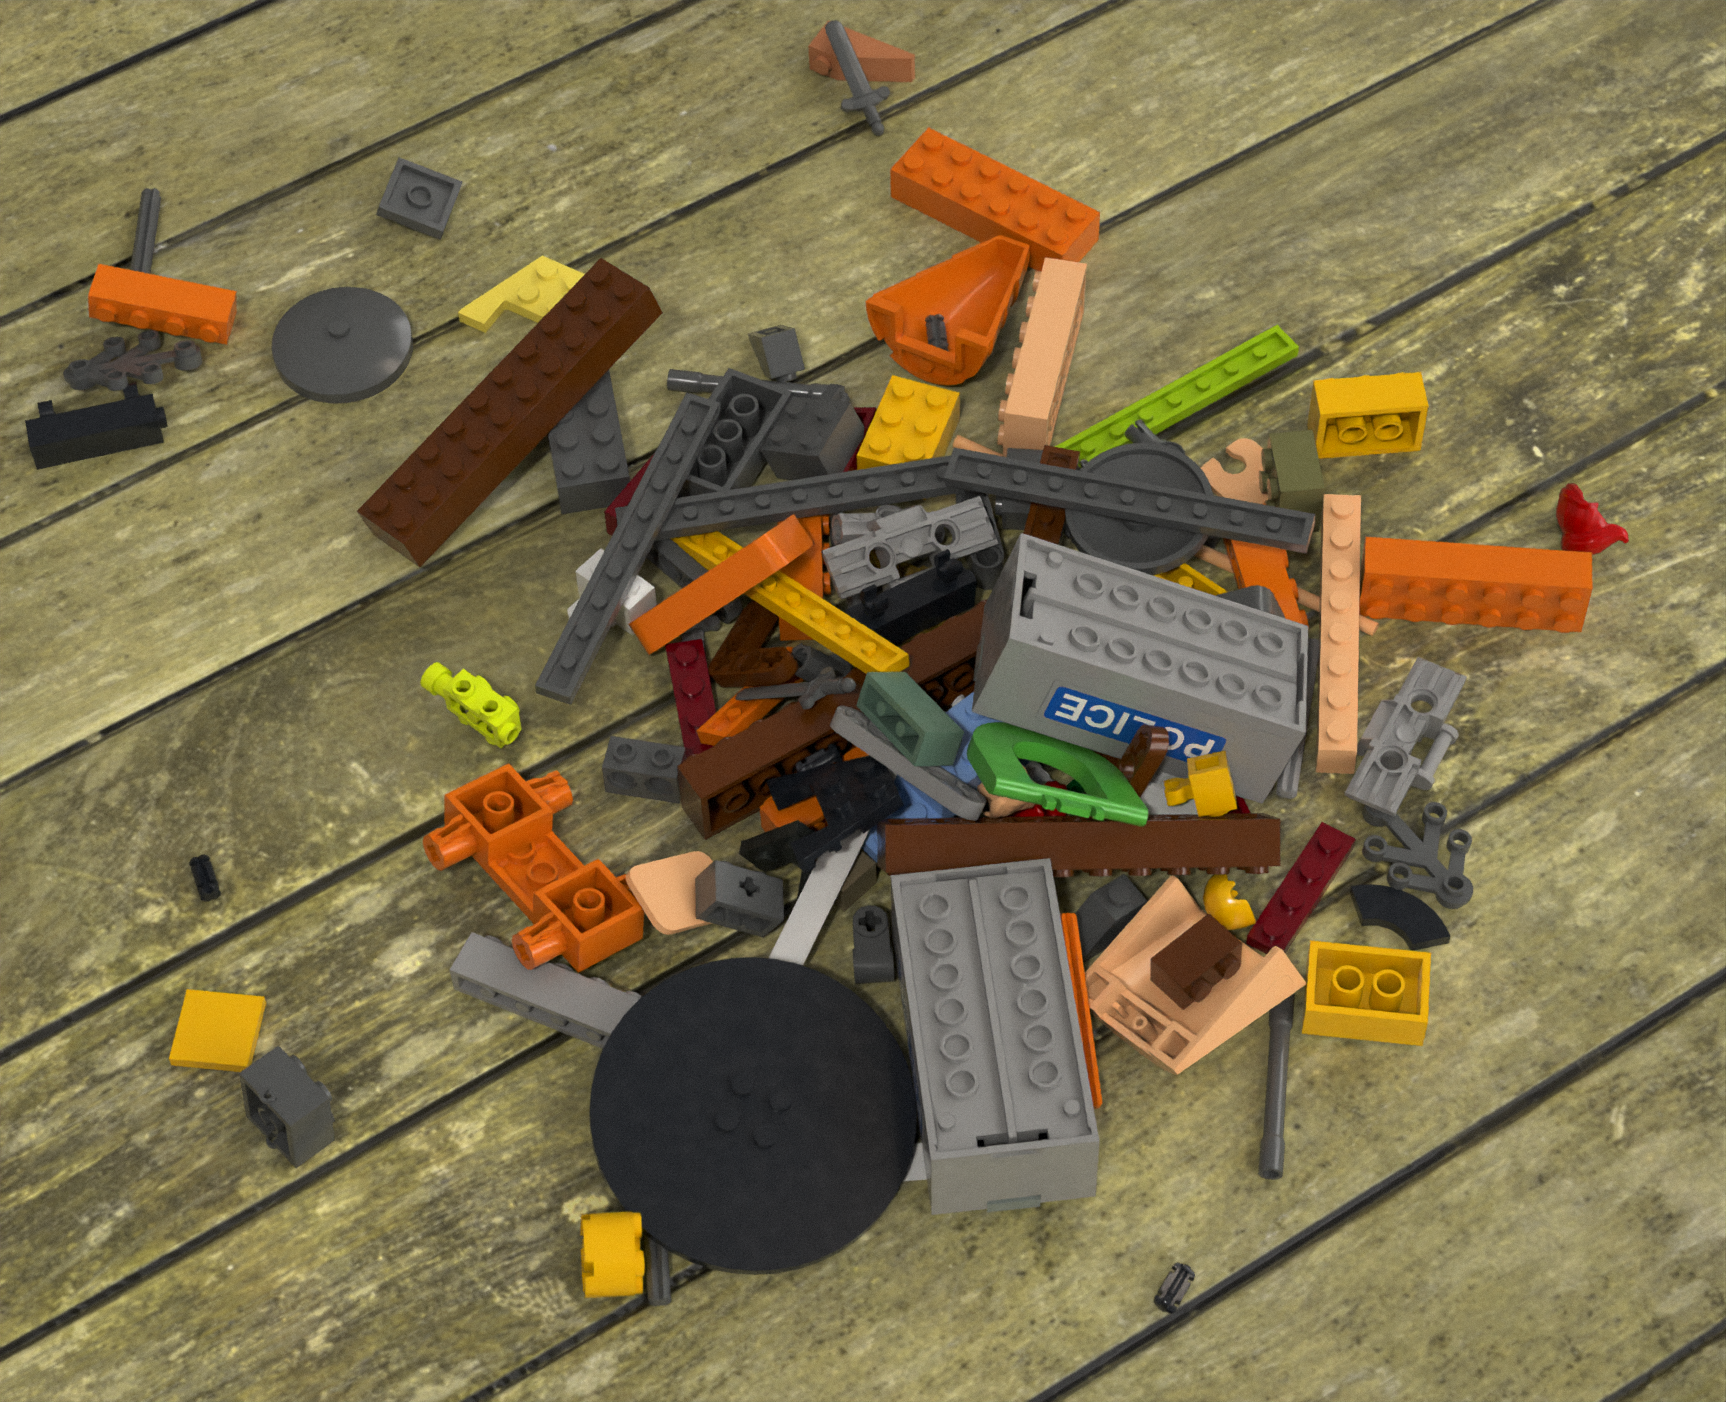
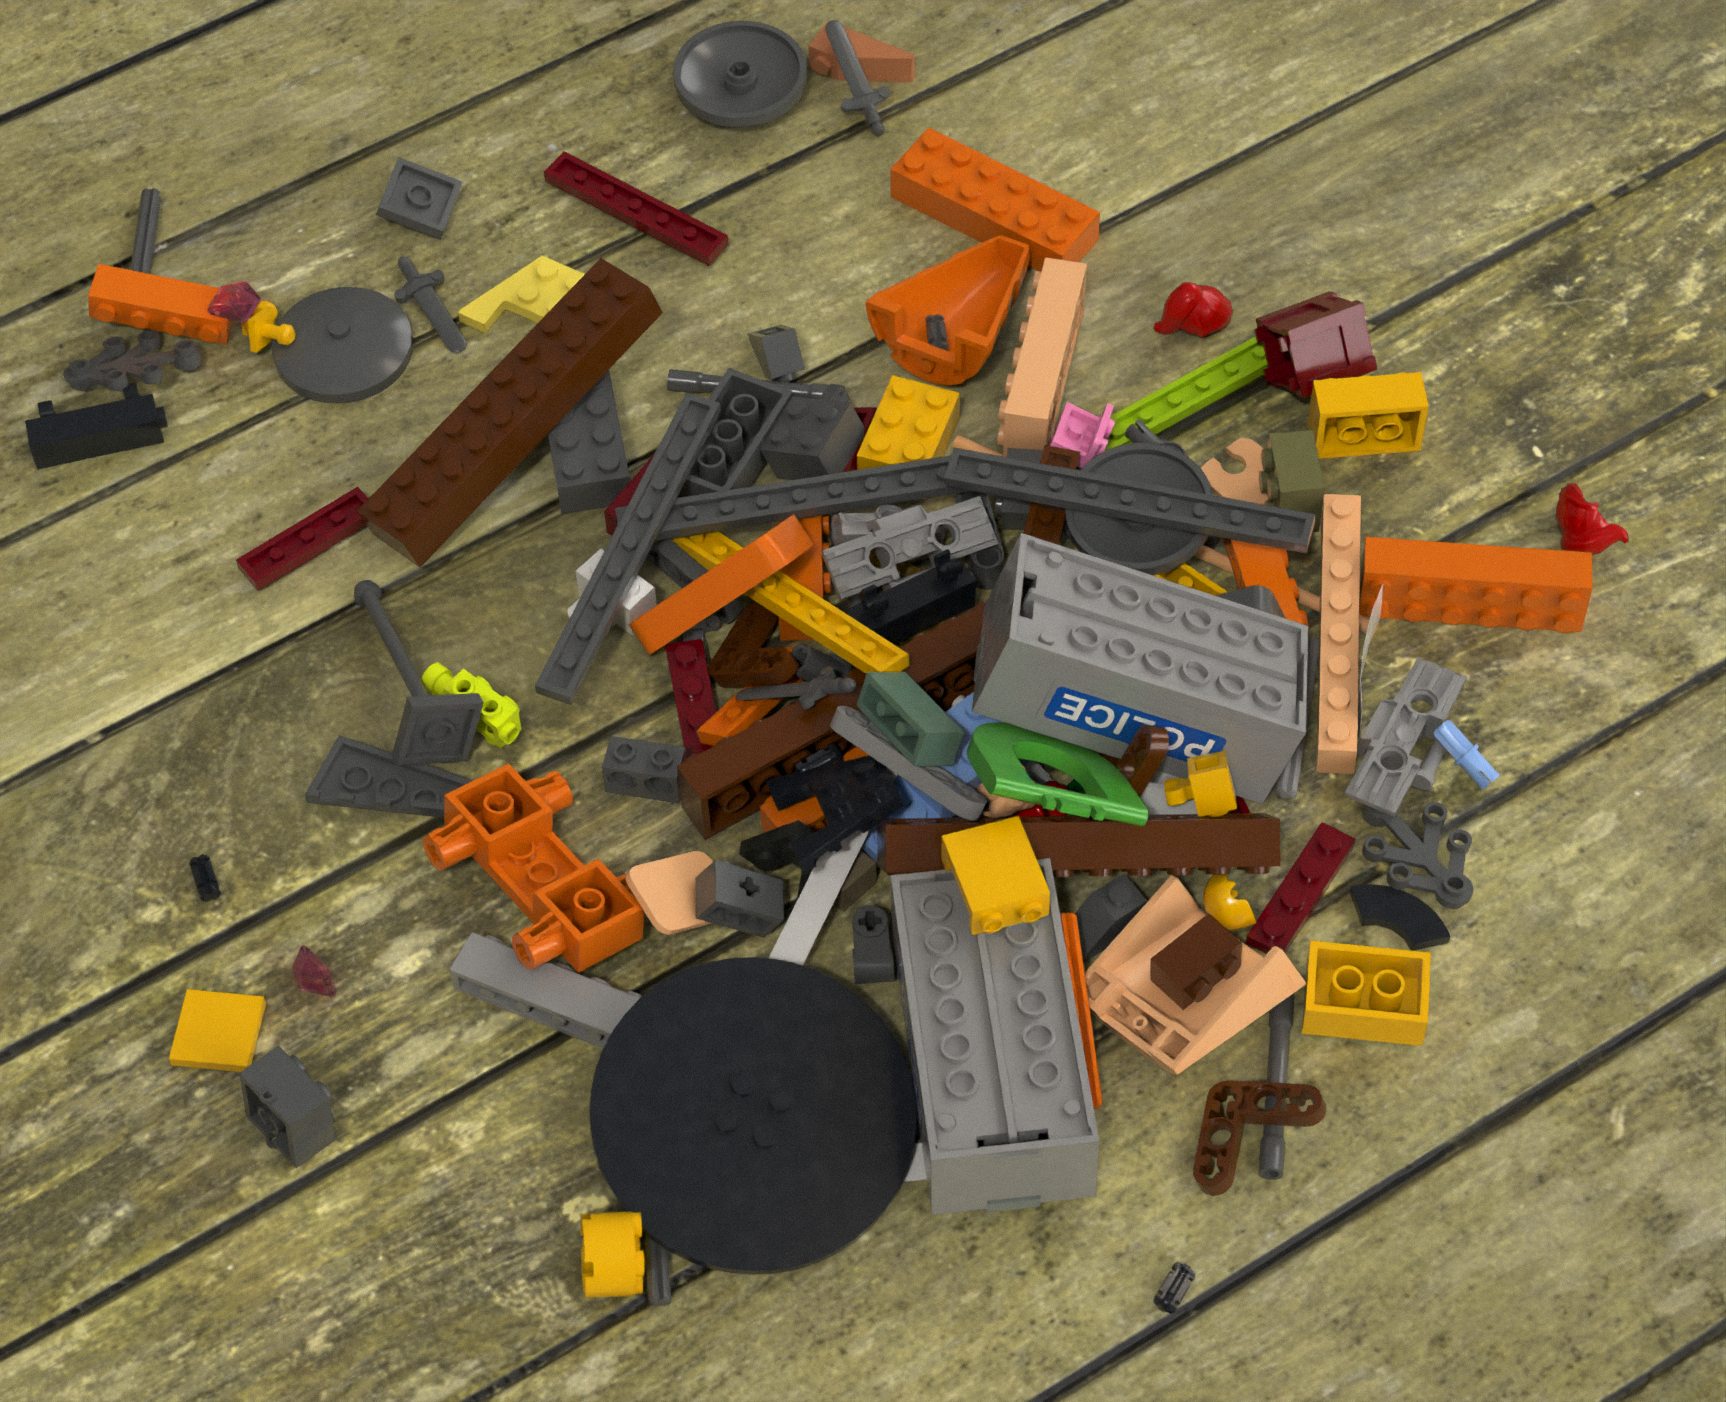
(235, 302): none -> clear pink slope
(262, 329): none -> yellow piece
(303, 540): none -> dark red plate
(312, 974): none -> clear pink slope
(370, 780): none -> dark grey wing
(421, 288): none -> dark grey sword
(431, 726): none -> dark grey tile
(636, 208): none -> dark red plate
(740, 73): none -> dark grey dish
(996, 875): none -> yellow panel
(1083, 431): none -> bright pink bracket
(1195, 310): none -> red hair
(1243, 1112): none -> reddish brown beam
(1315, 342): none -> dark red container
(1373, 622): none -> white sticker
(1465, 754): none -> light blue axle

